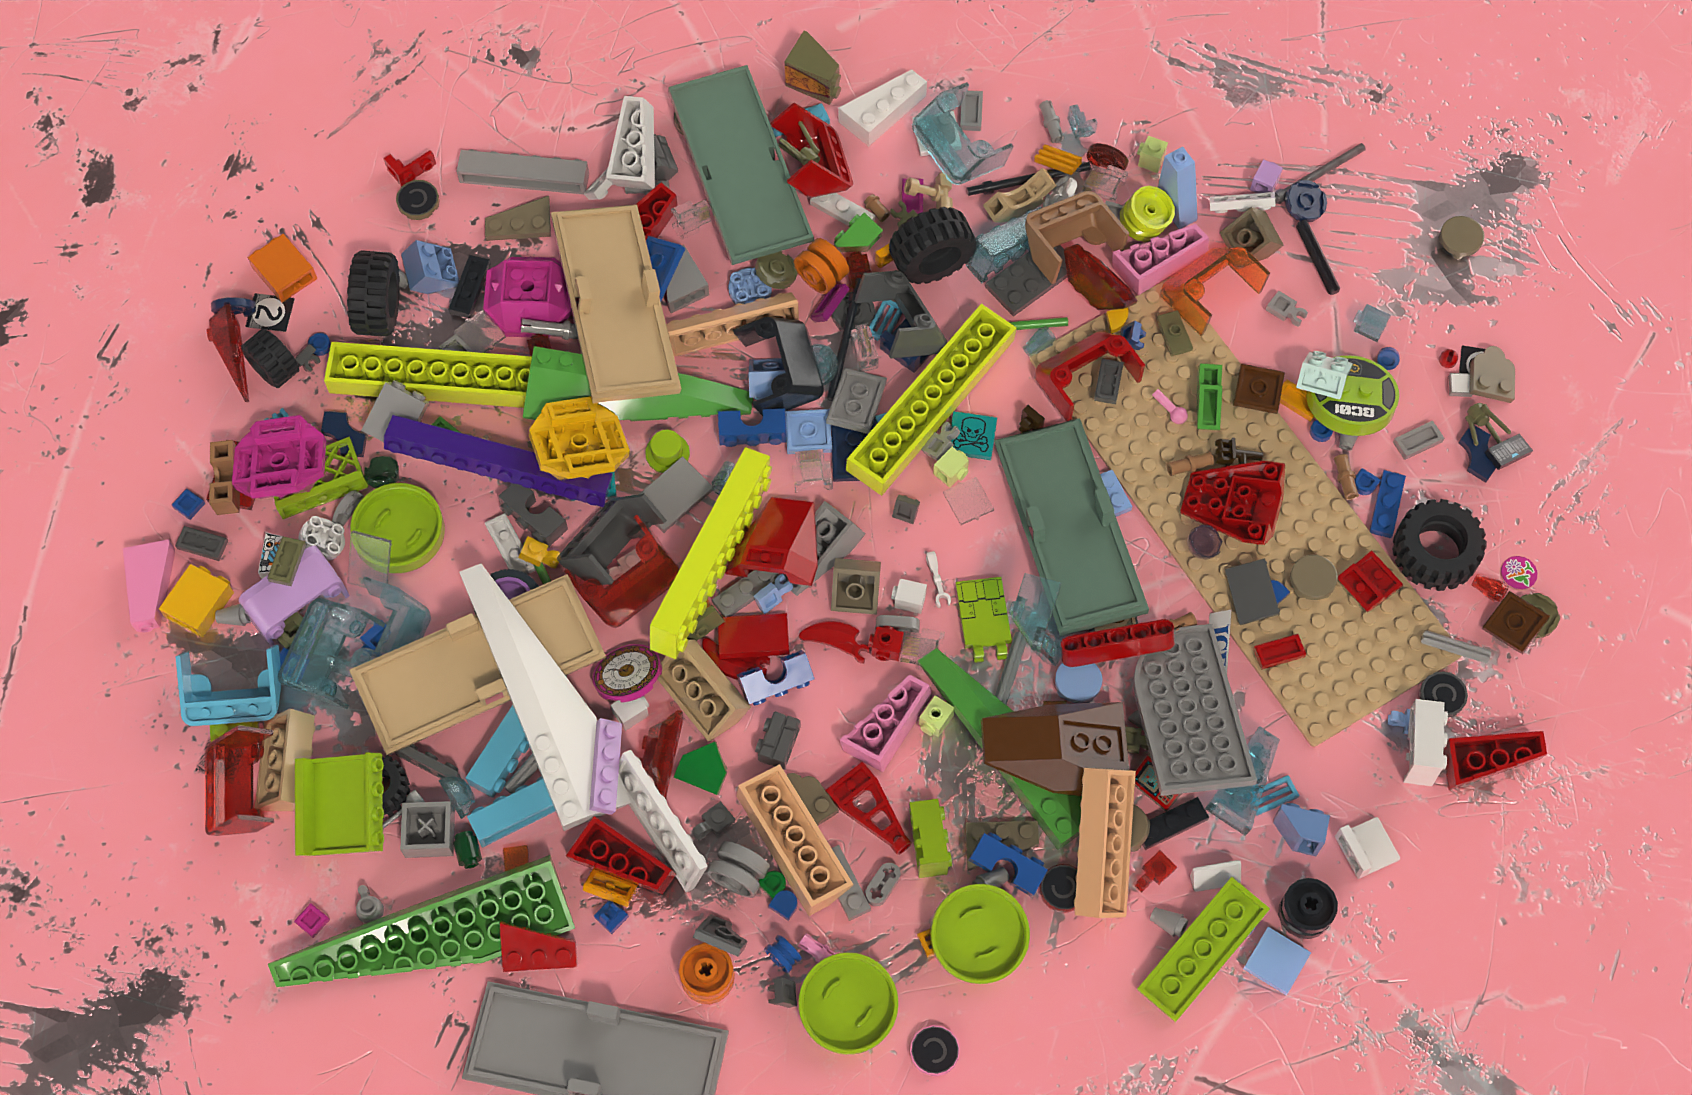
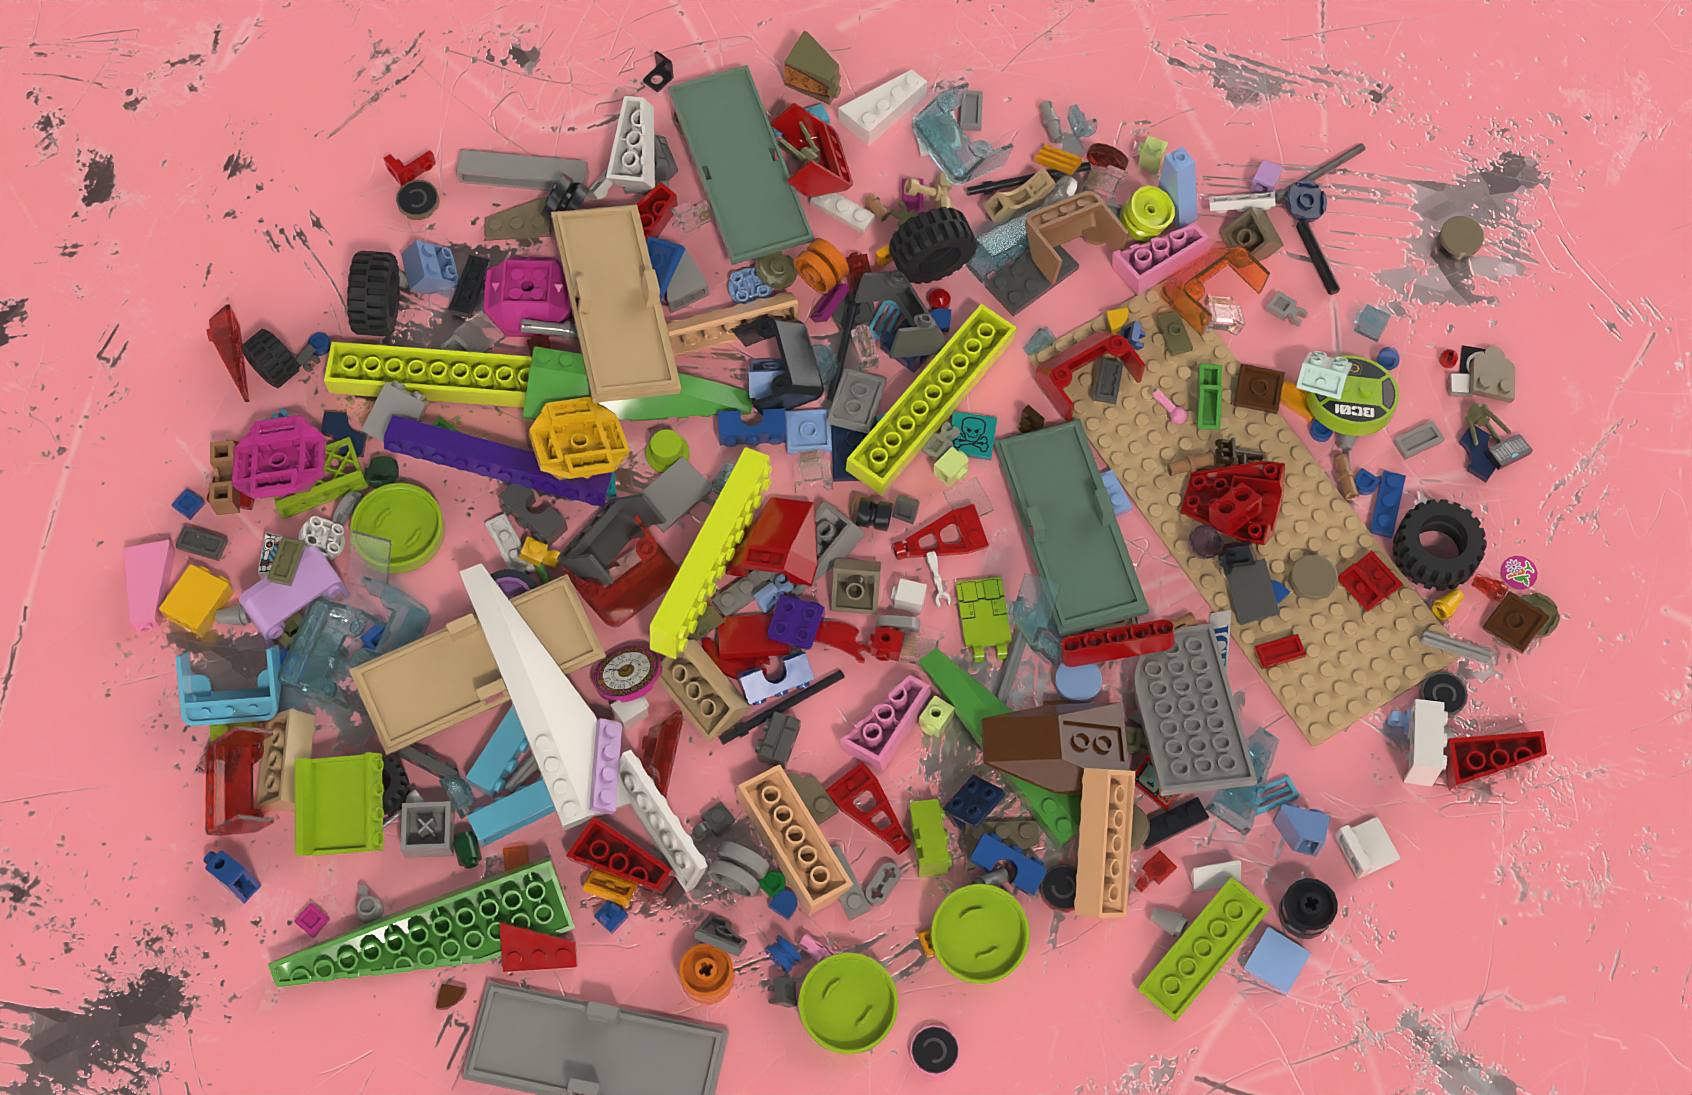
(231, 875): none -> blue torso
(239, 305): dark blue tile -> none
(270, 313): sticker -> none
(282, 267): orange brick -> none
(449, 996): none -> reddish brown tile
(562, 200): none -> black wheel
(664, 69): none -> black bracket
(703, 768): green slope -> none
(741, 729): none -> black bar
(796, 621): none -> dark purple bracket
(860, 236): bright green slope -> none
(874, 514): none -> black wheel
(939, 299): none -> red tile
(942, 318): none -> blue tile
(969, 528): none -> red plate
(973, 802): none -> dark blue bracket
(1034, 324): bright green bar -> none
(1096, 280): clear red wedge -> none
(1224, 314): none -> clear piece
(1235, 508): none -> red brick
(1236, 555): none -> black bracket
(1446, 605): none -> yellow cone

